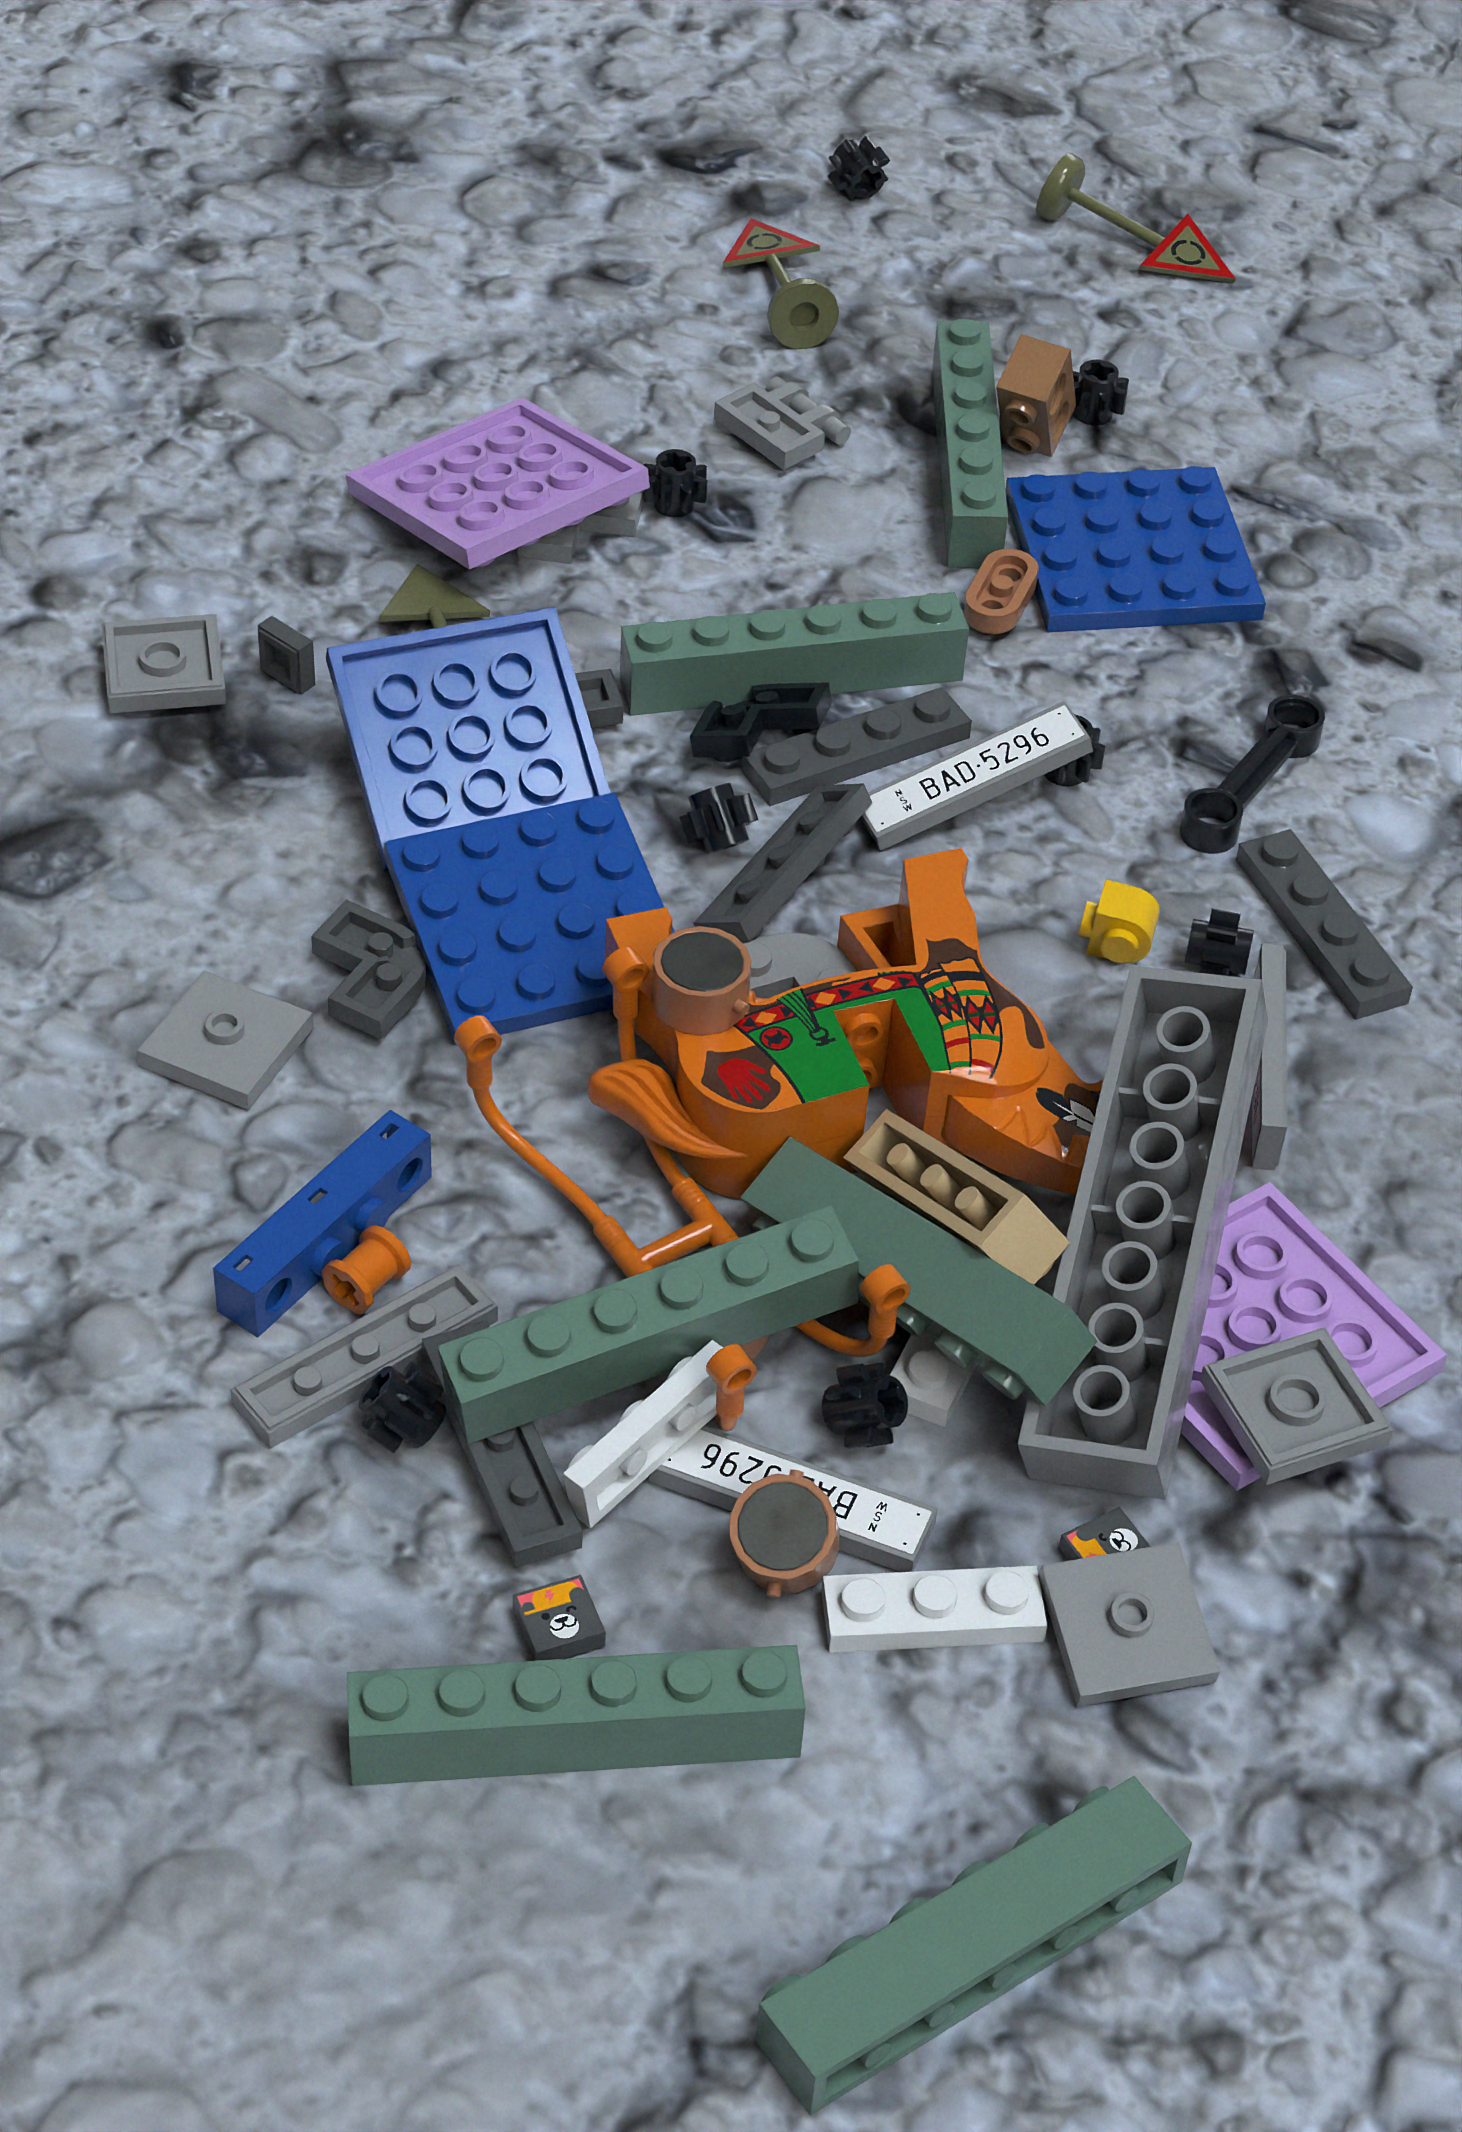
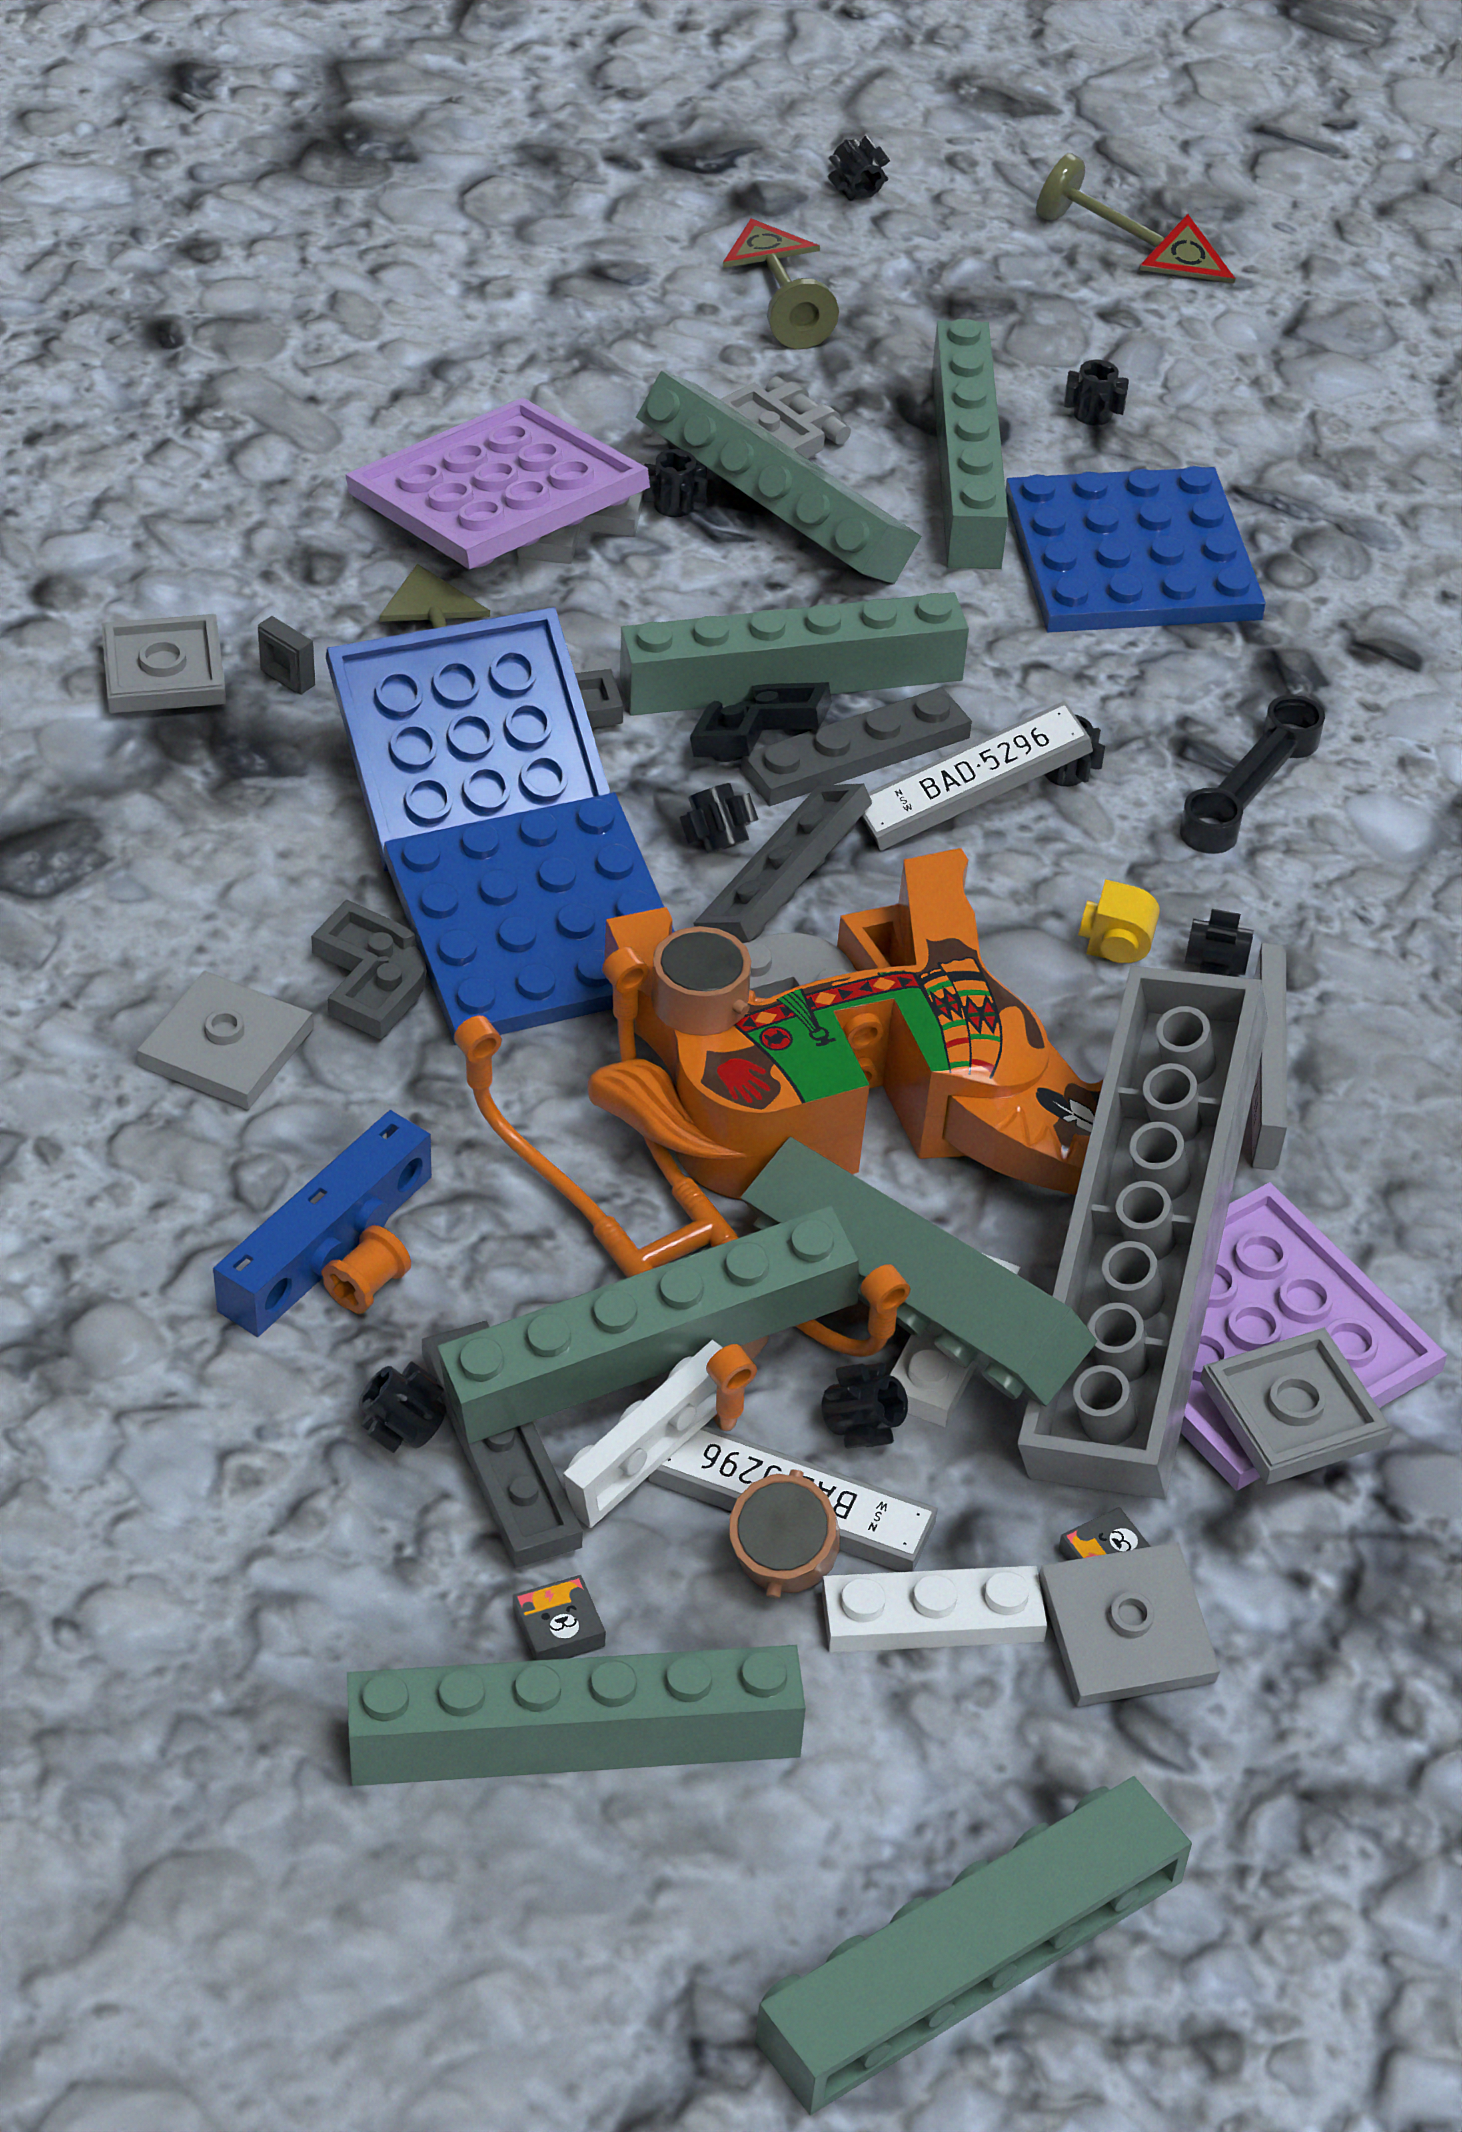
(341, 1364): light grey tile -> none
(779, 478): none -> sand green brick
(957, 1196): tan brick -> none
(1000, 591): nougat plate -> none
(1036, 396): medium nougat brick -> none
(1324, 924): dark grey plate -> none

